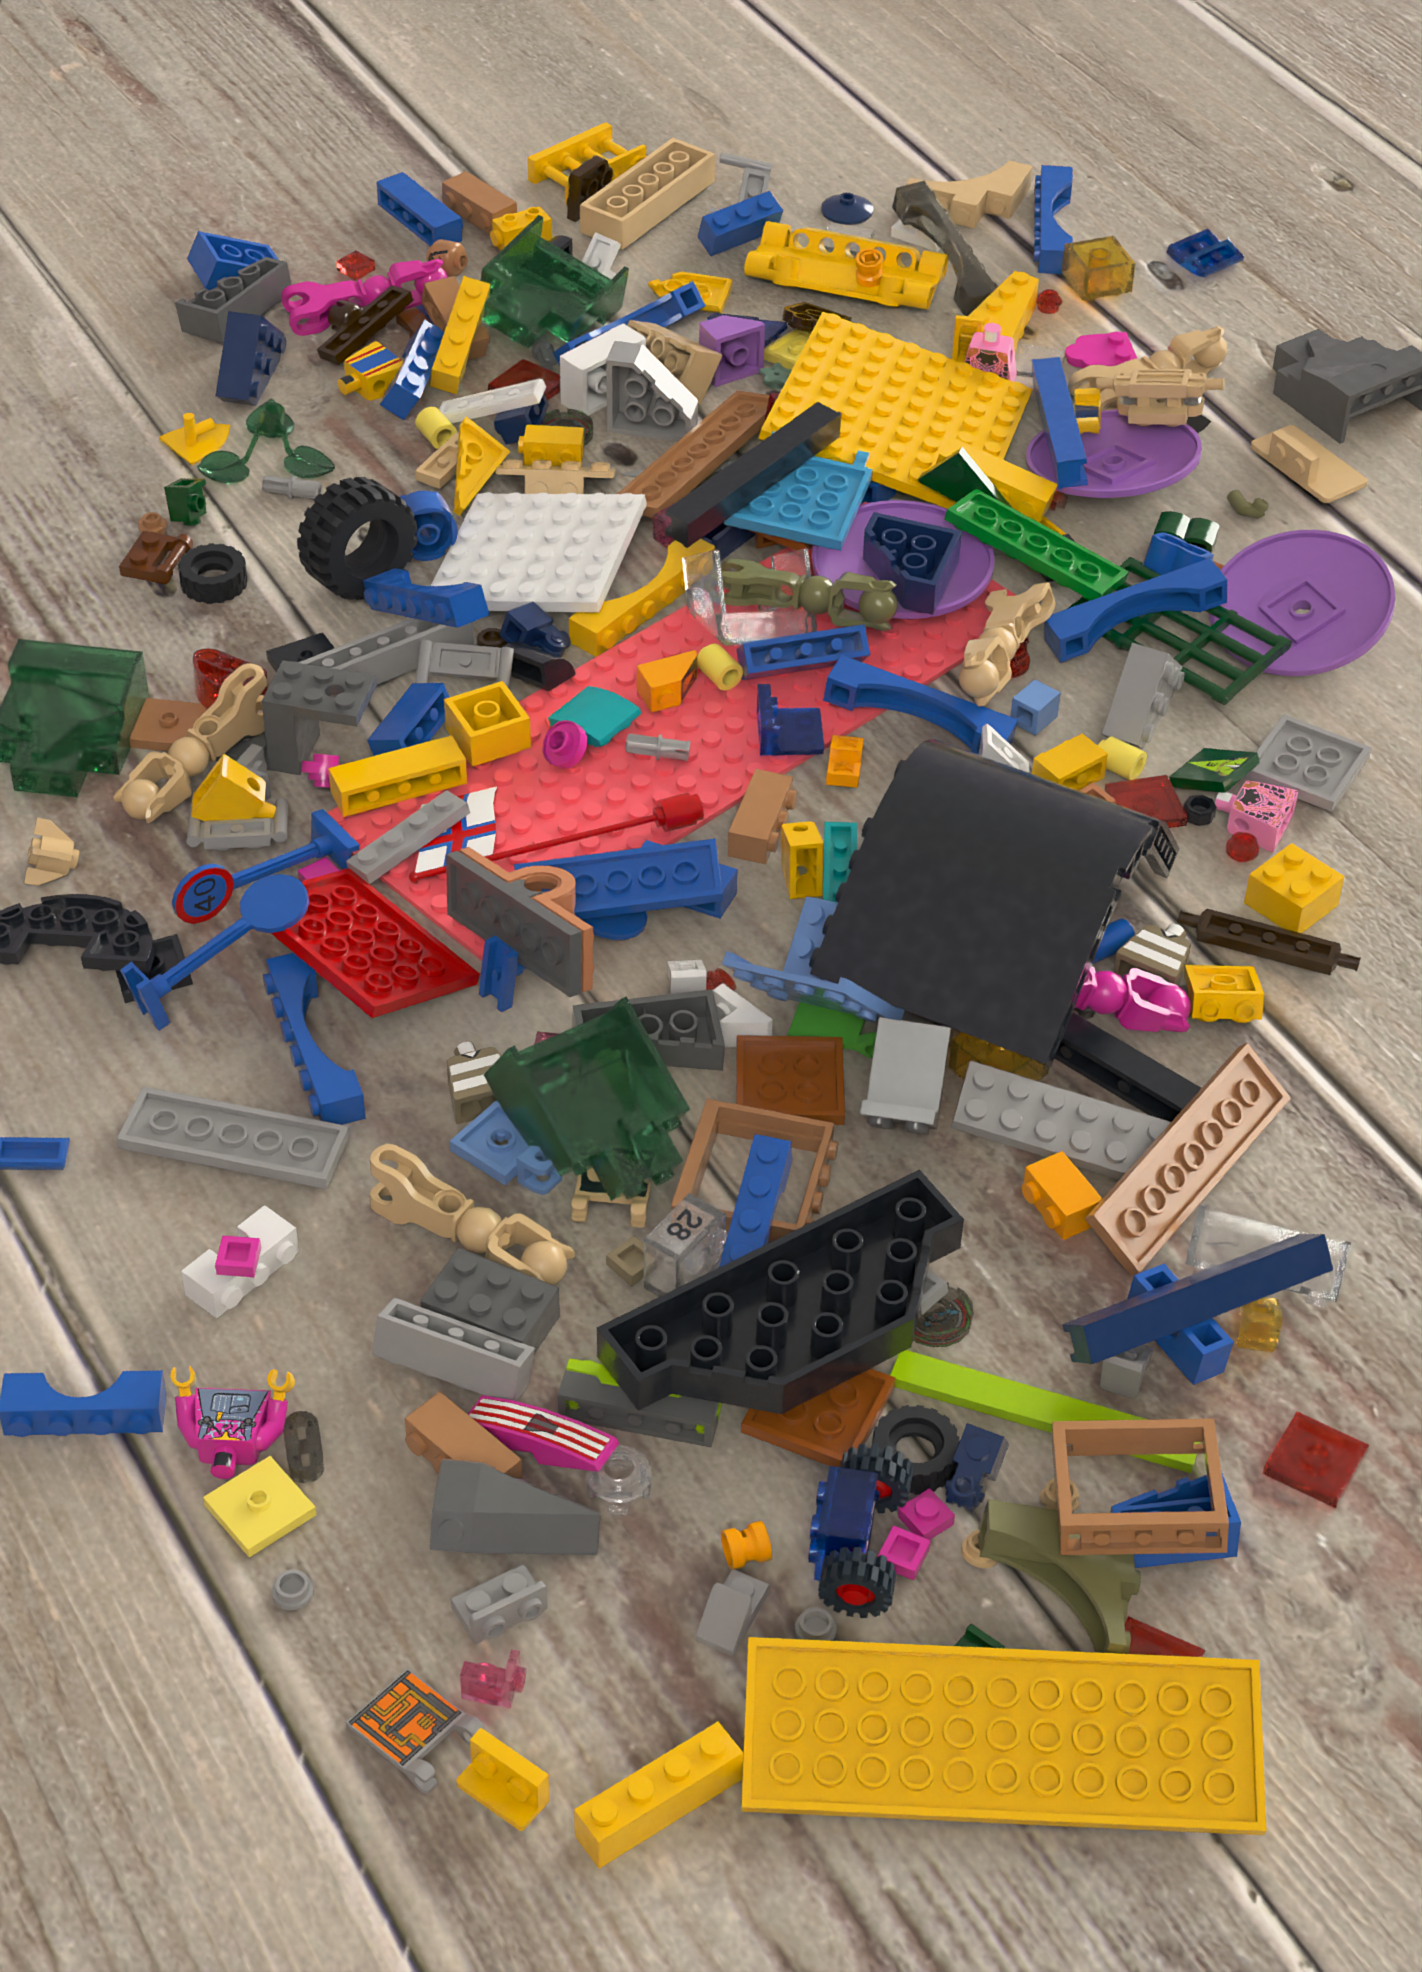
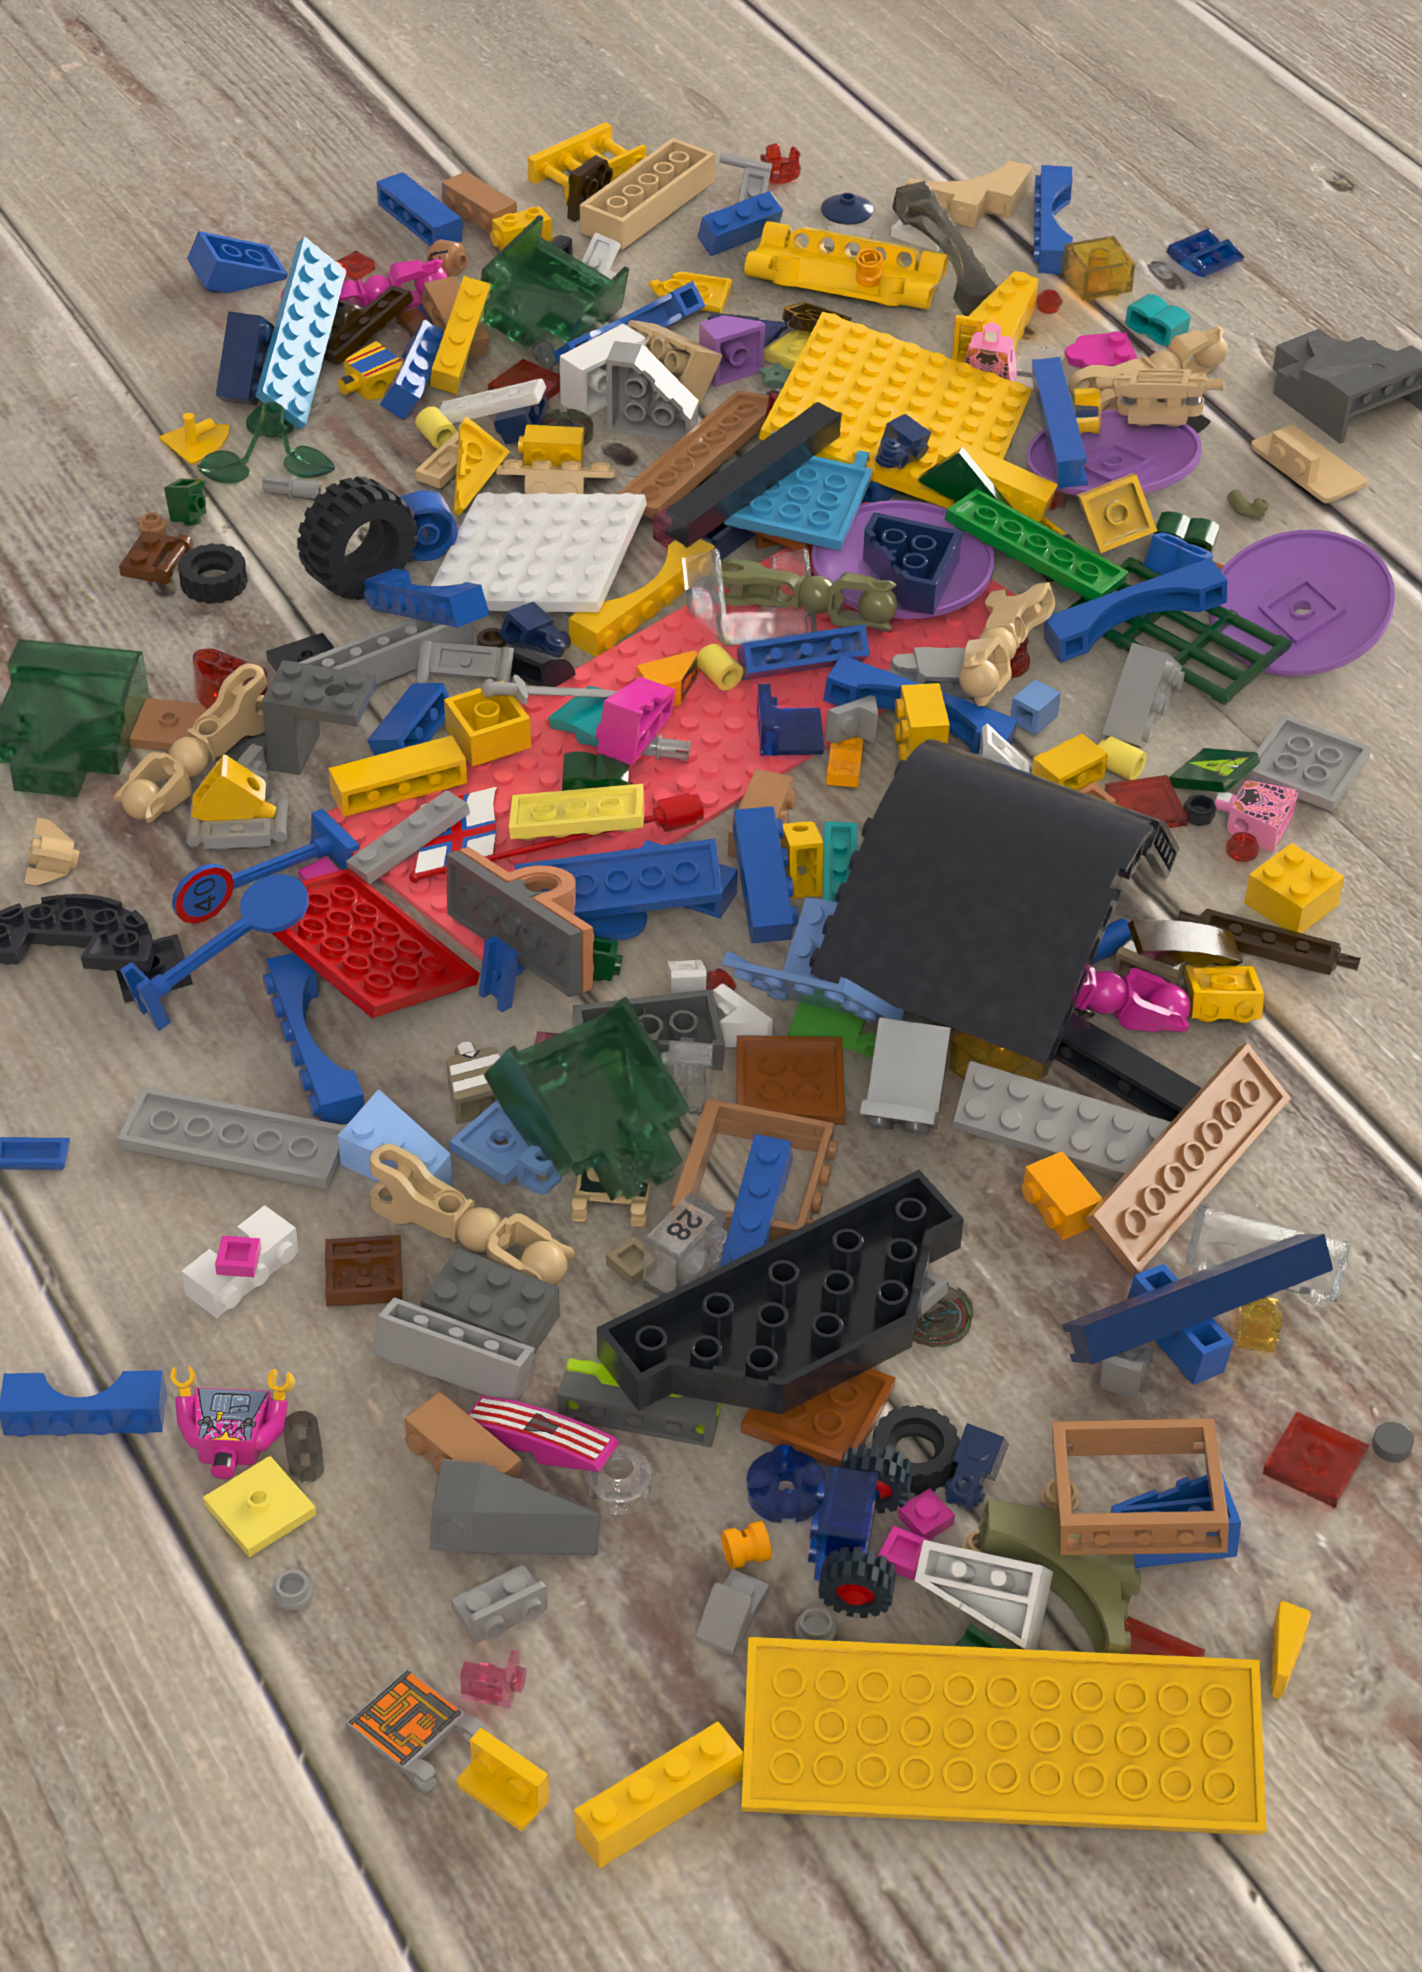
(251, 292): dark grey wedge -> none
(301, 332): none -> plate
(319, 770): dark pink plate -> none
(363, 1270): none -> reddish brown slope
(385, 1123): none -> light blue wedge
(521, 691): none -> light grey sword
(564, 744): dark pink plate -> none
(577, 812): none -> light yellow plate
(587, 771): none -> dark green brick
(605, 959): none -> dark green brick
(633, 719): none -> dark pink wedge
(692, 1071): none -> clear brick
(763, 874): none -> blue brick
(784, 1465): none -> clear blue plate
(788, 168): none -> clear red piece
(853, 720): none -> light grey slope
(902, 442): none -> dark blue brick
(920, 717): none -> yellow brick
(932, 666): none -> light grey hinge
(991, 1588): none -> white wedge
(1008, 1399): lime tile -> none
(1117, 512): none -> yellow brick
(1157, 319): none -> teal brick
(1184, 941): none -> slope
(1288, 1637): none -> yellow slope
(1393, 1442): none -> dark grey tile

